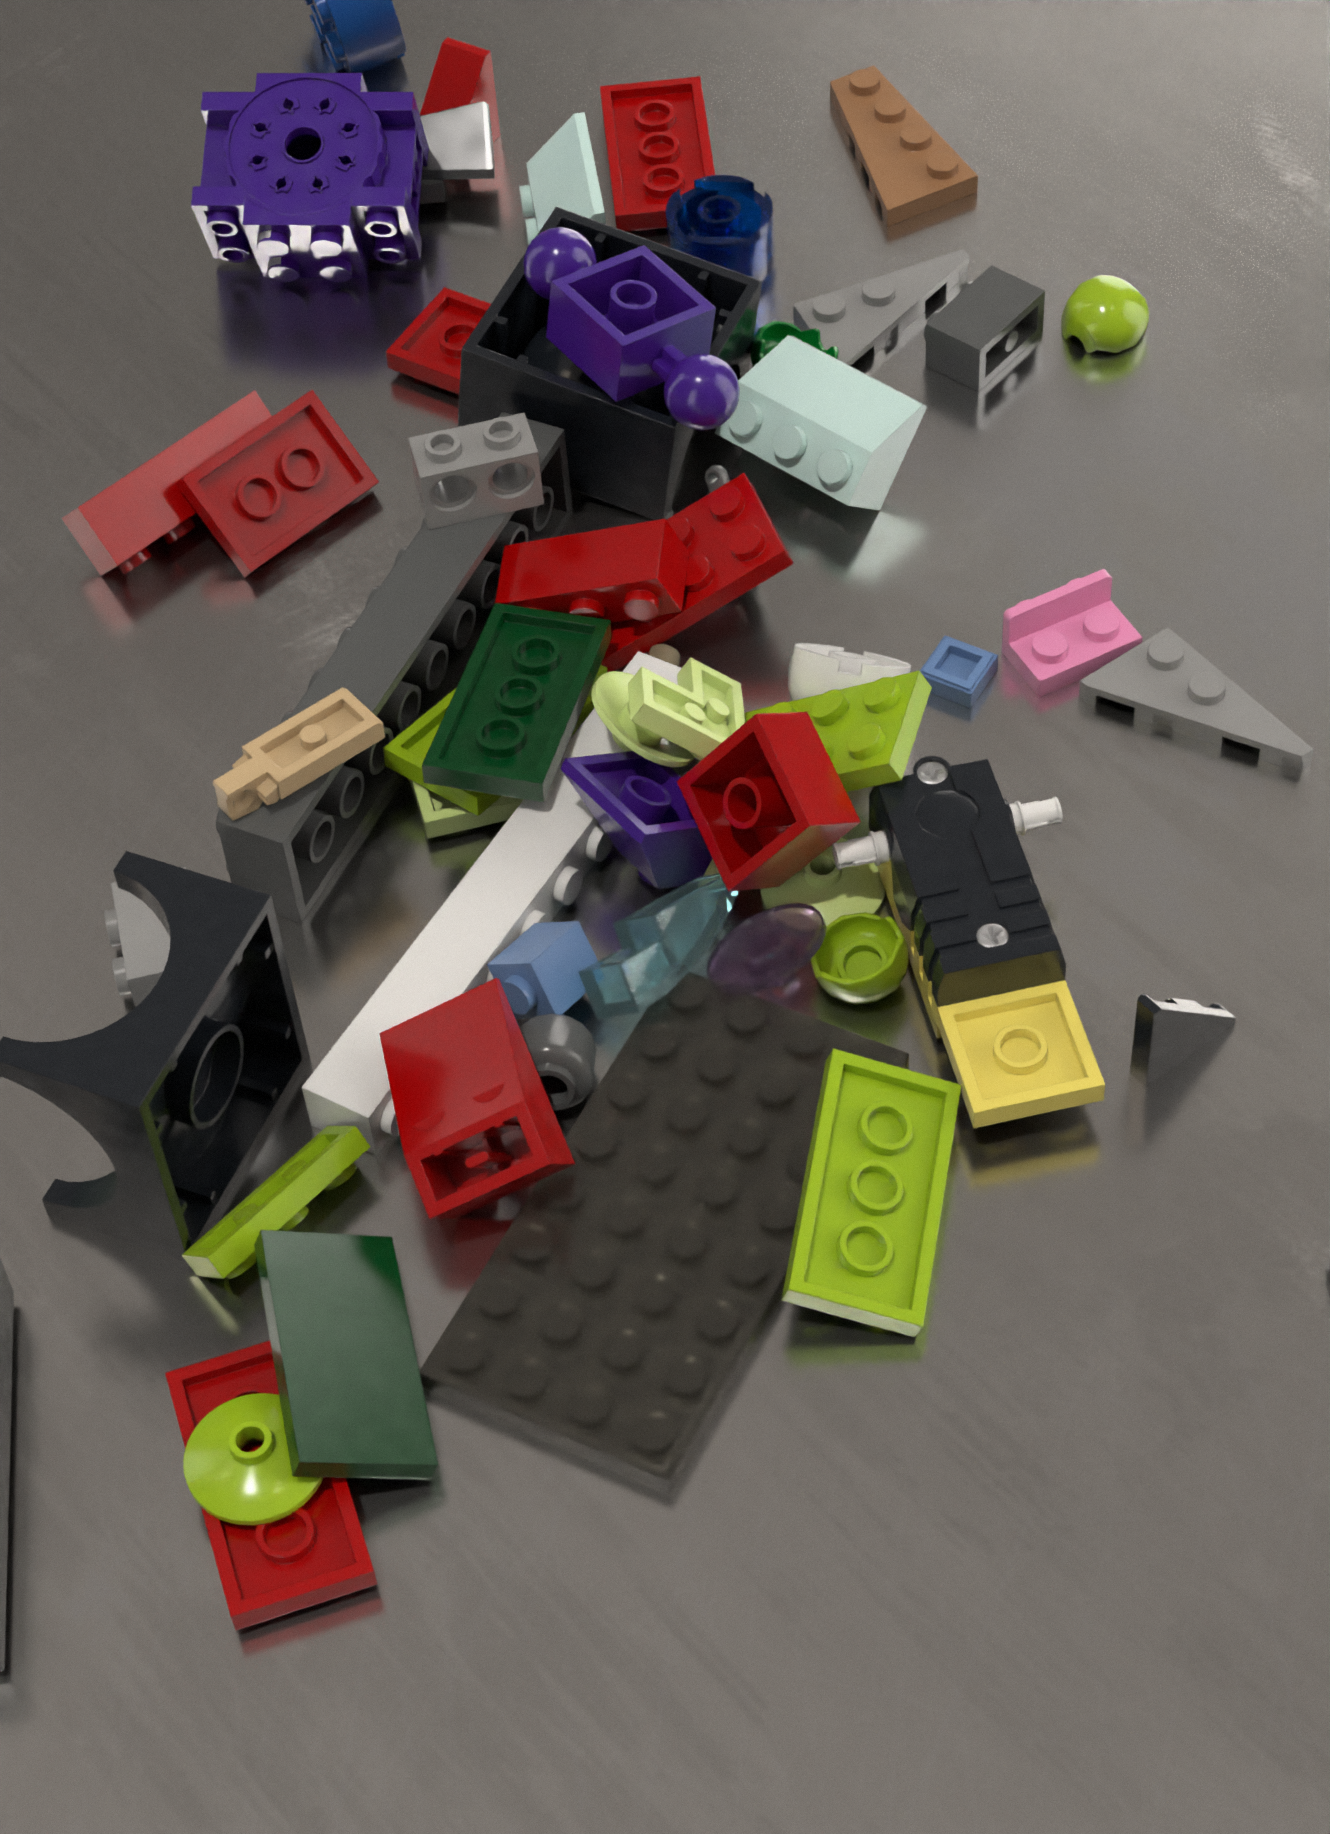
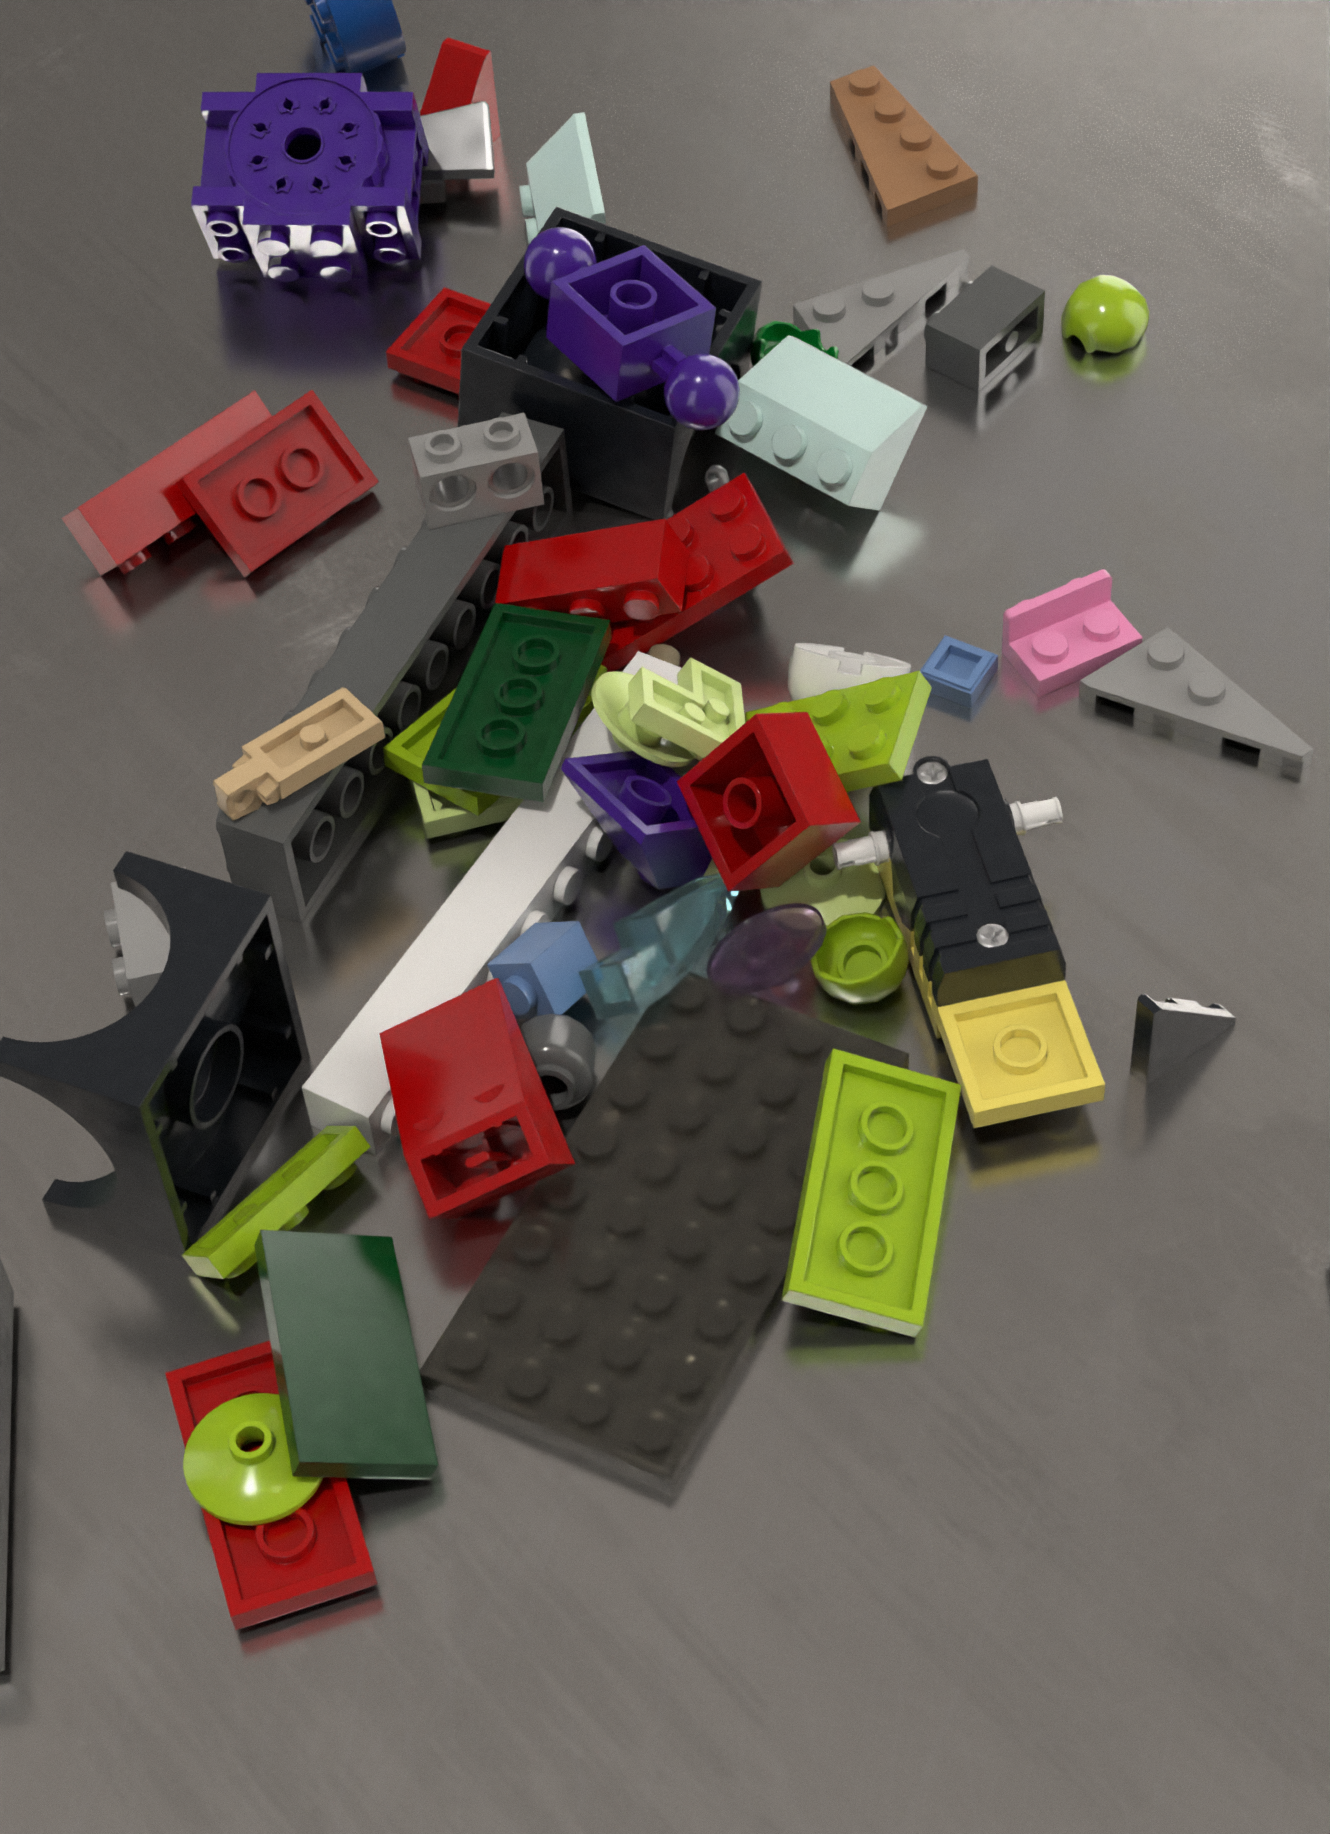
(654, 146): red plate -> none
(724, 224): clear blue brick -> none

